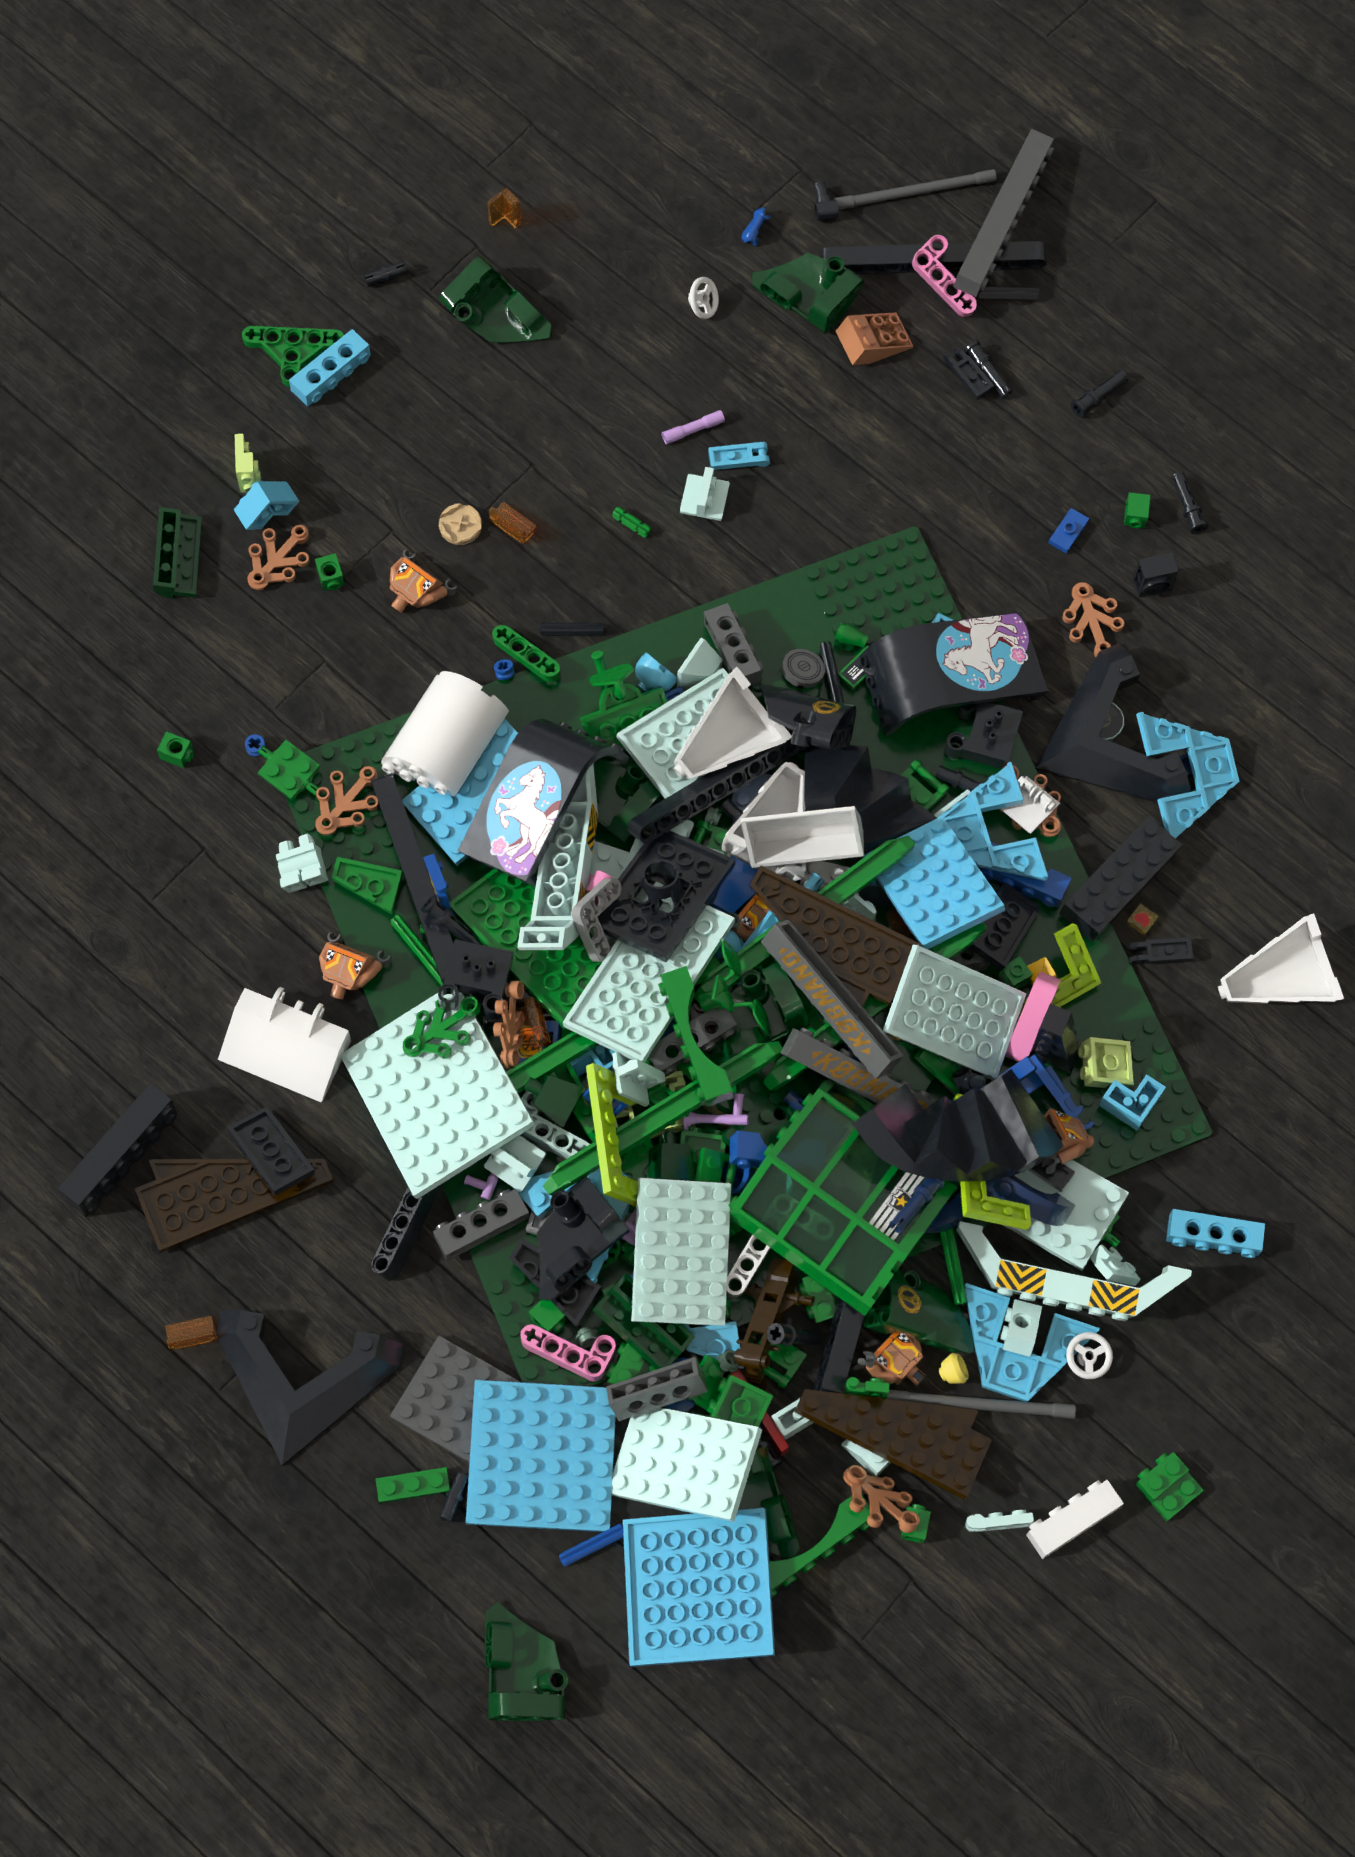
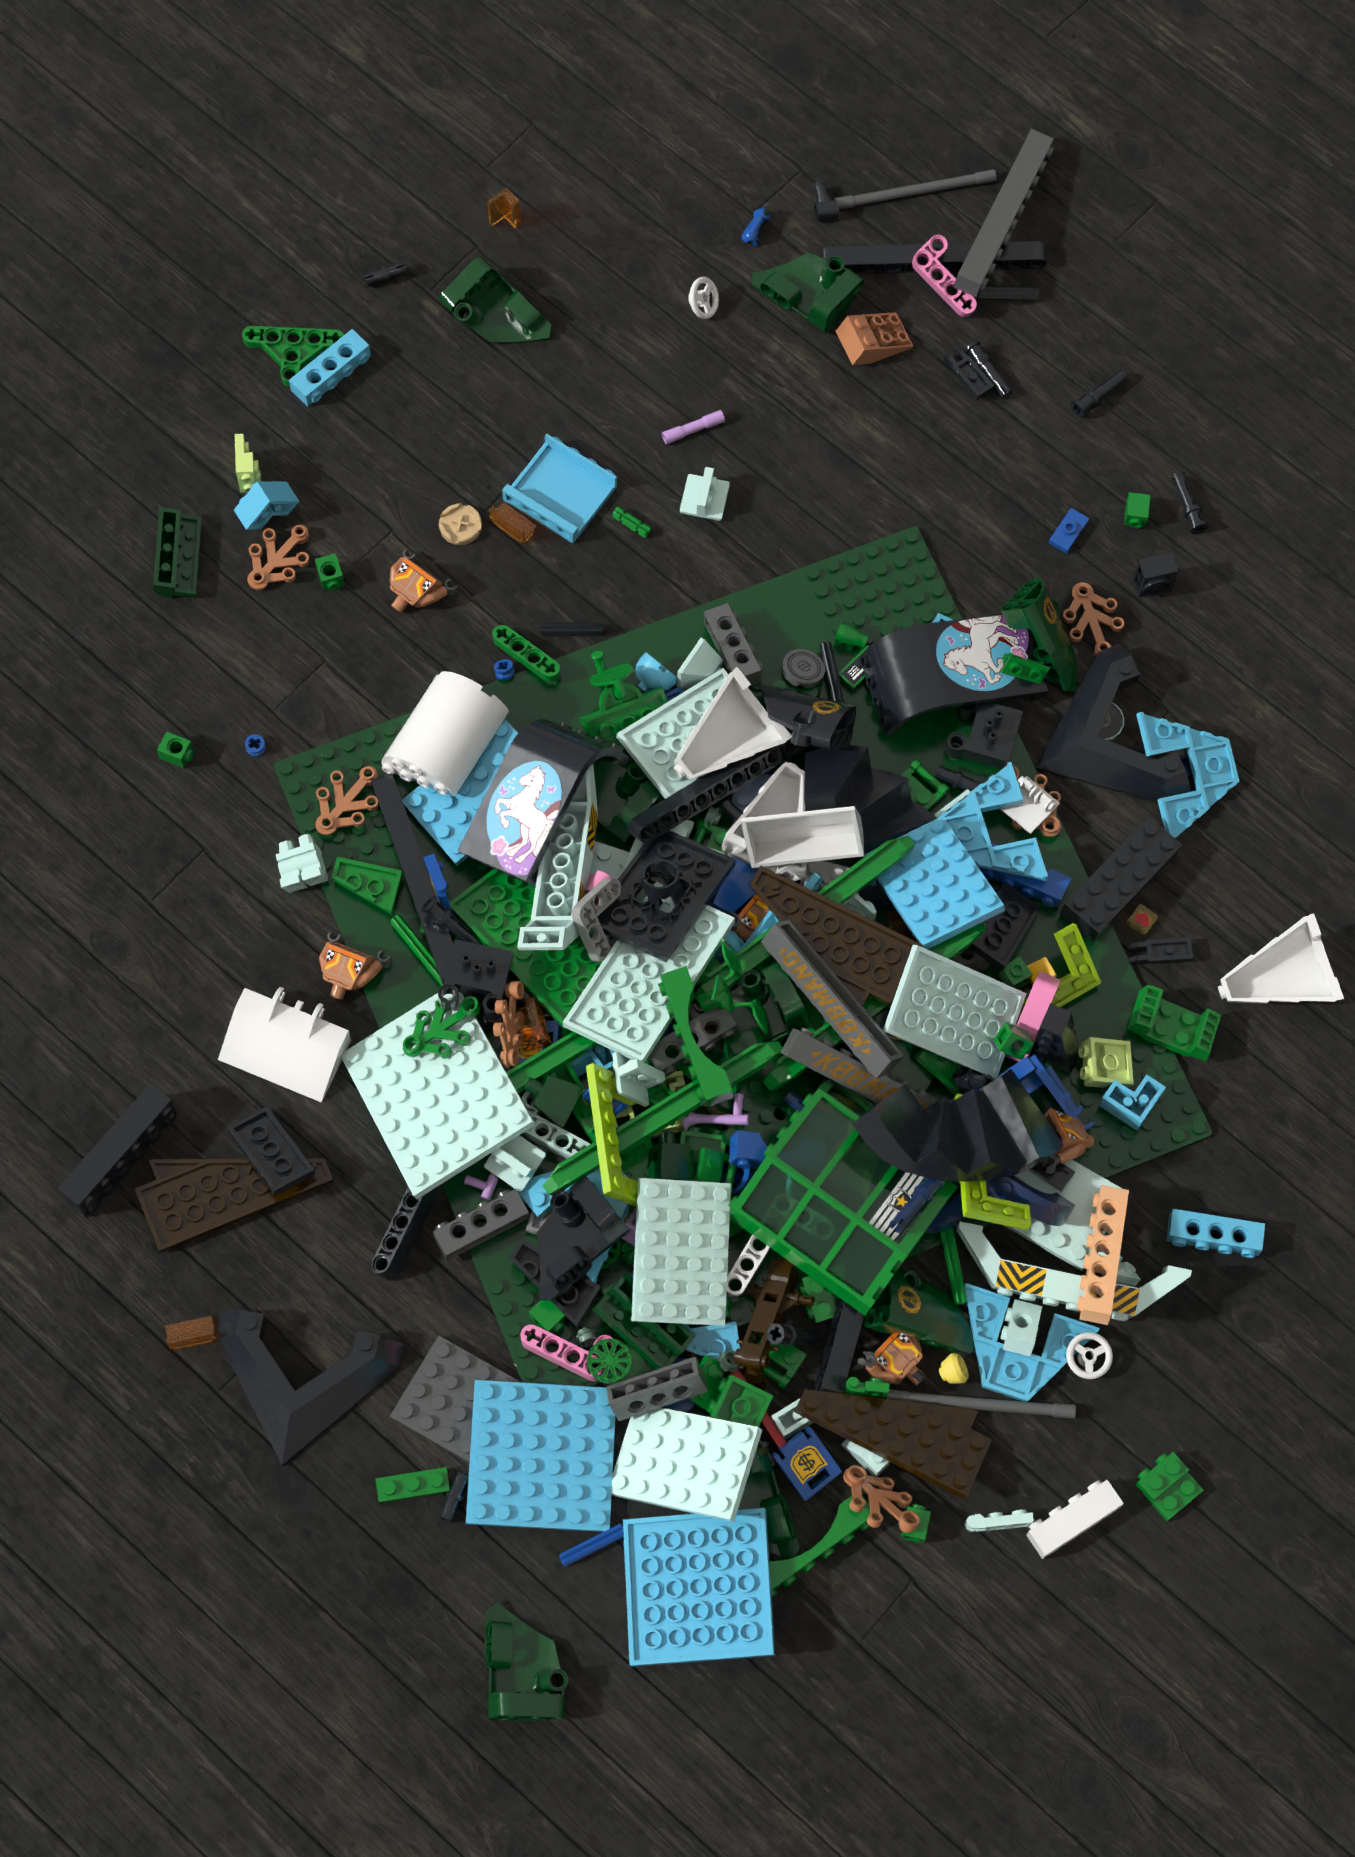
(289, 770): green plate -> none
(561, 489): none -> medium azure panel
(609, 1360): none -> green wheel
(738, 456): medium azure plate -> none
(803, 1461): none -> blue container
(1008, 1035): none -> green brick
(1024, 669): none -> green hinge
(1034, 609): none -> dark green panel
(1100, 1309): none -> light nougat brick
(1173, 1025): none -> green plate

